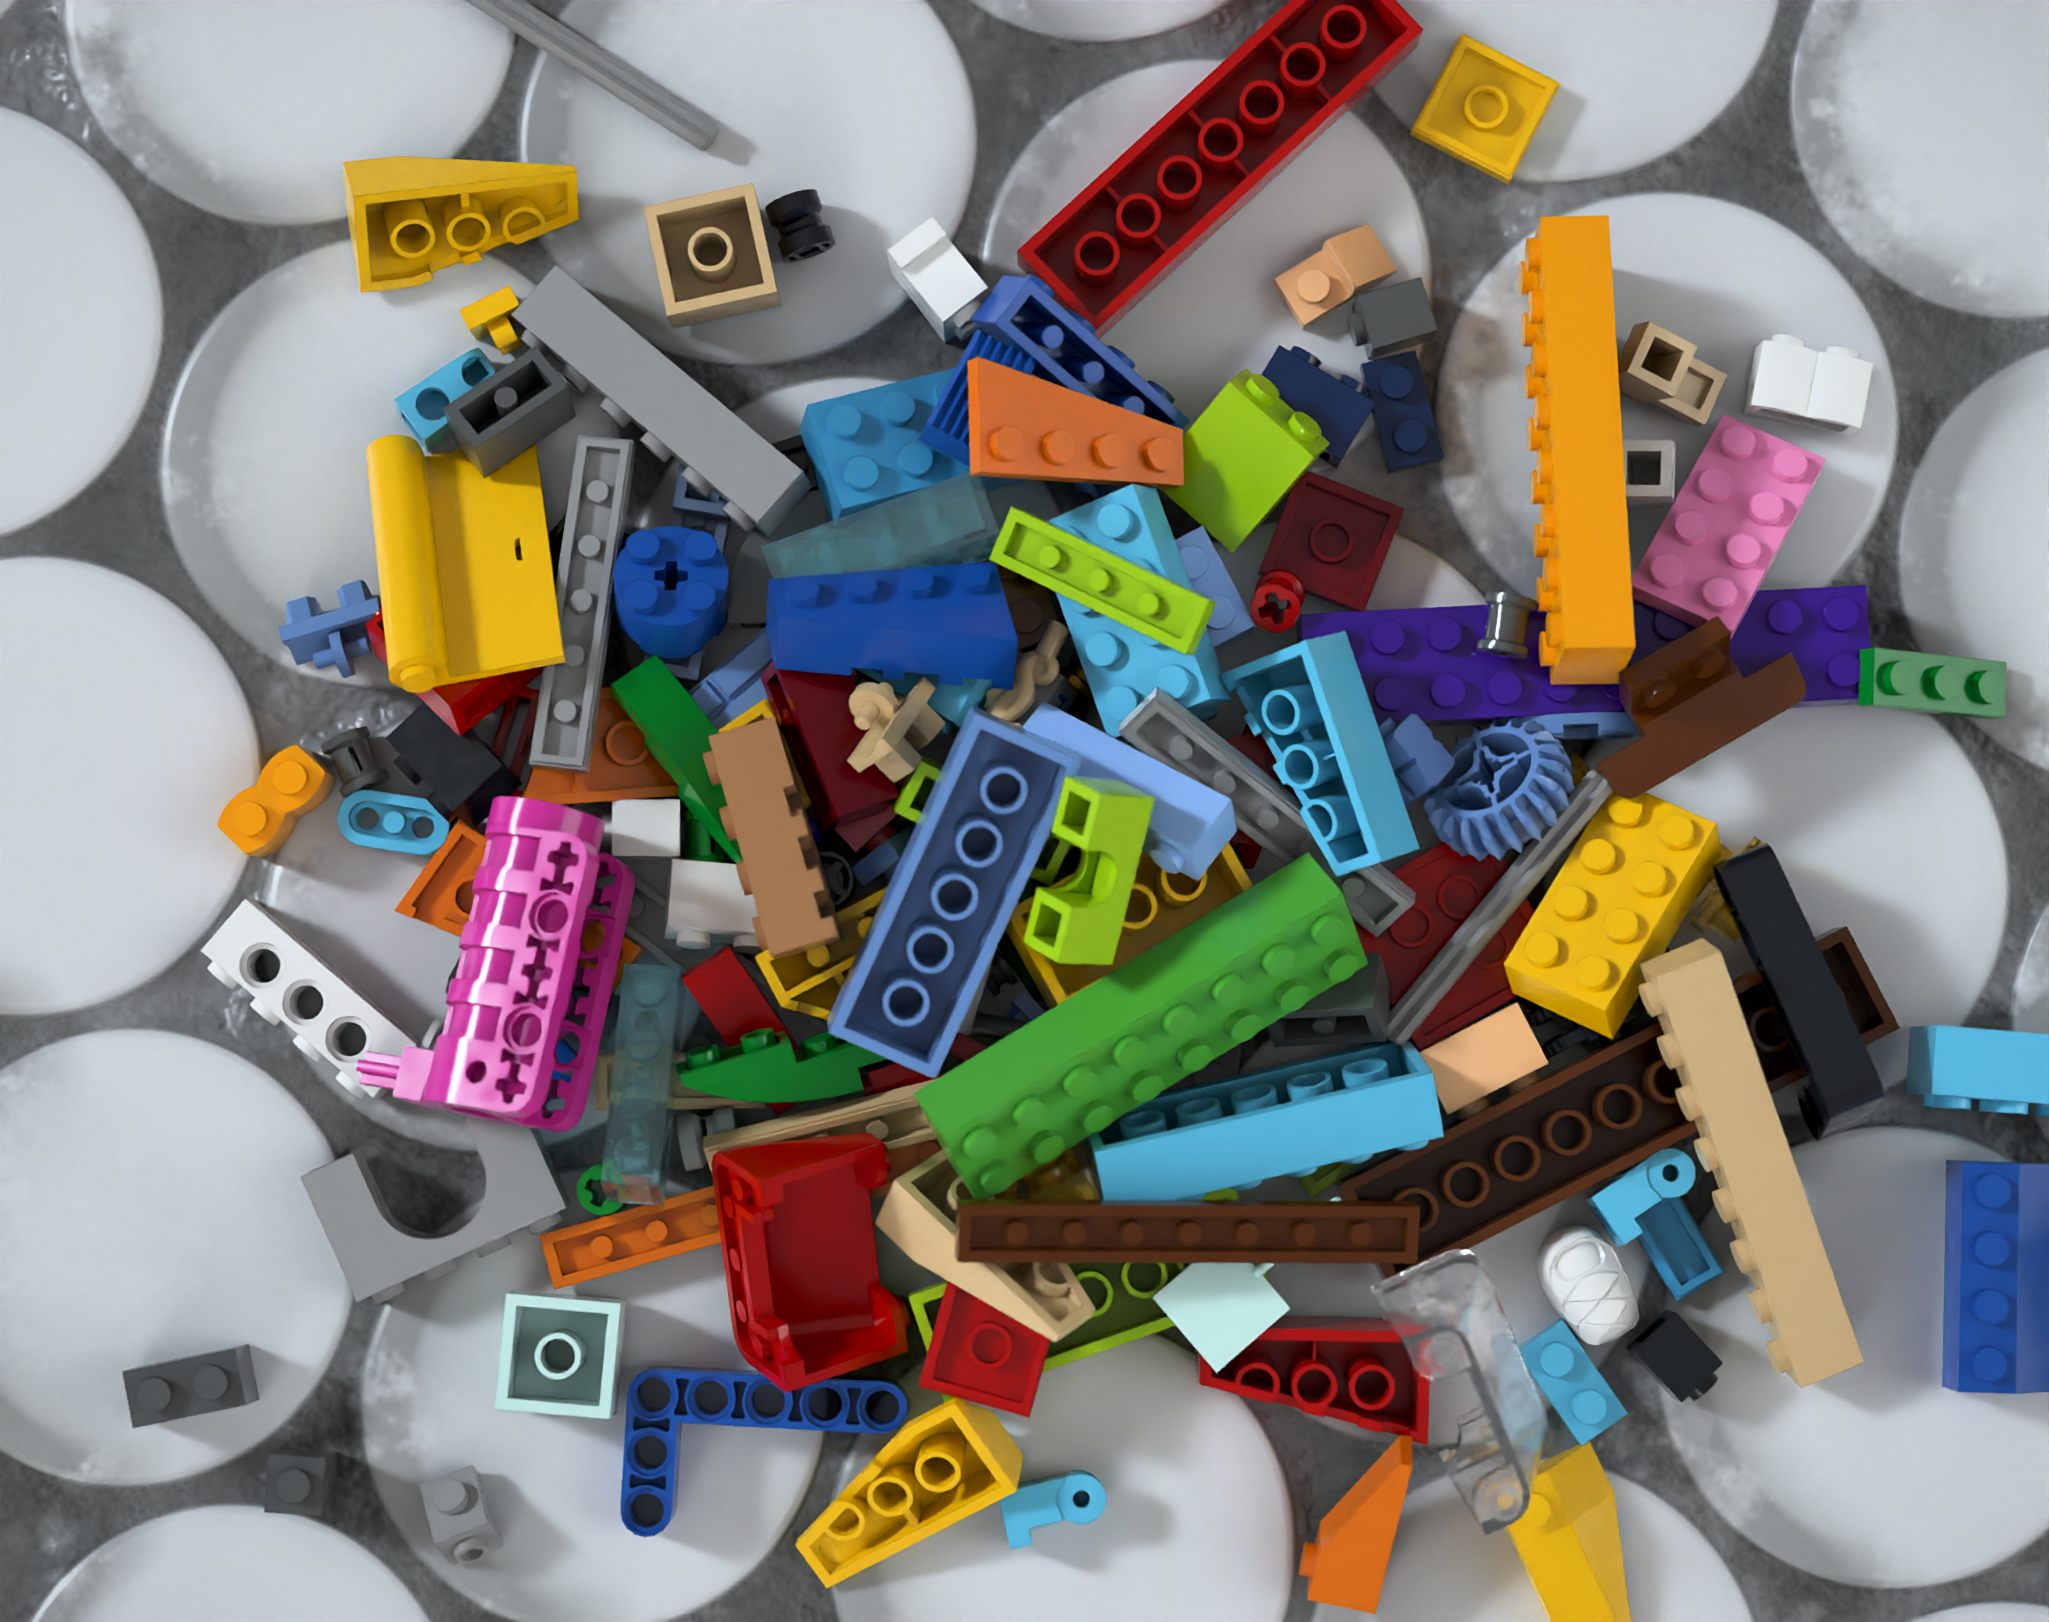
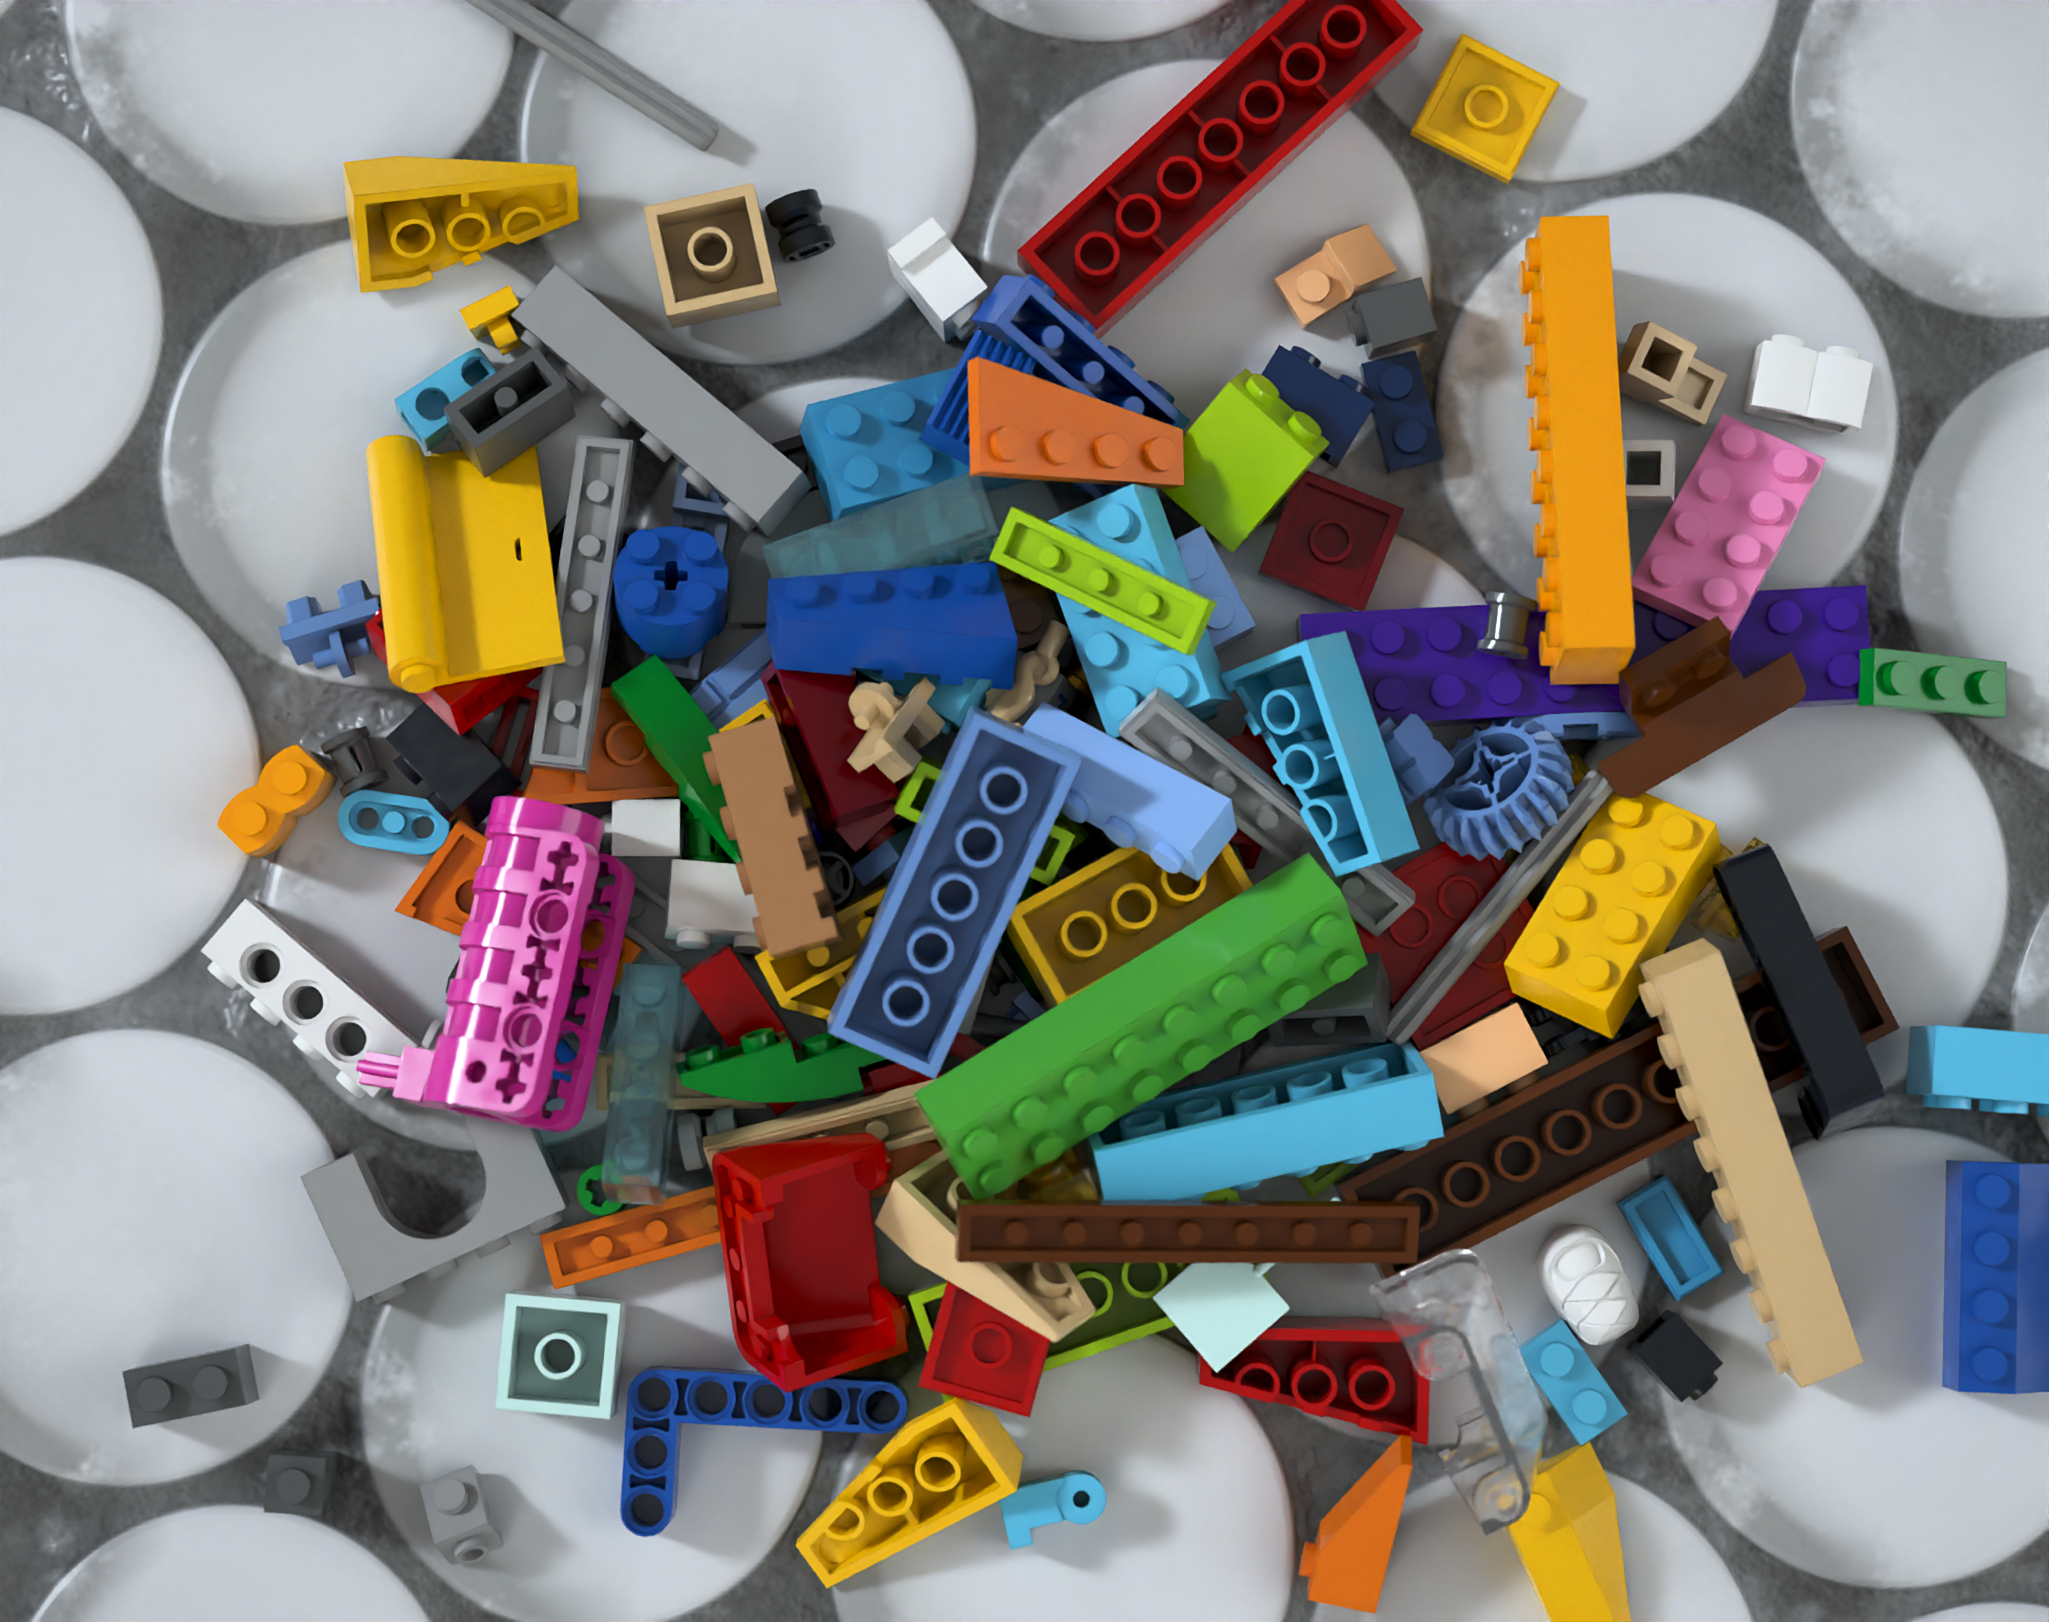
(1087, 913): lime arch -> none
(1285, 586): red bush -> none
(1638, 1189): medium azure leg -> none

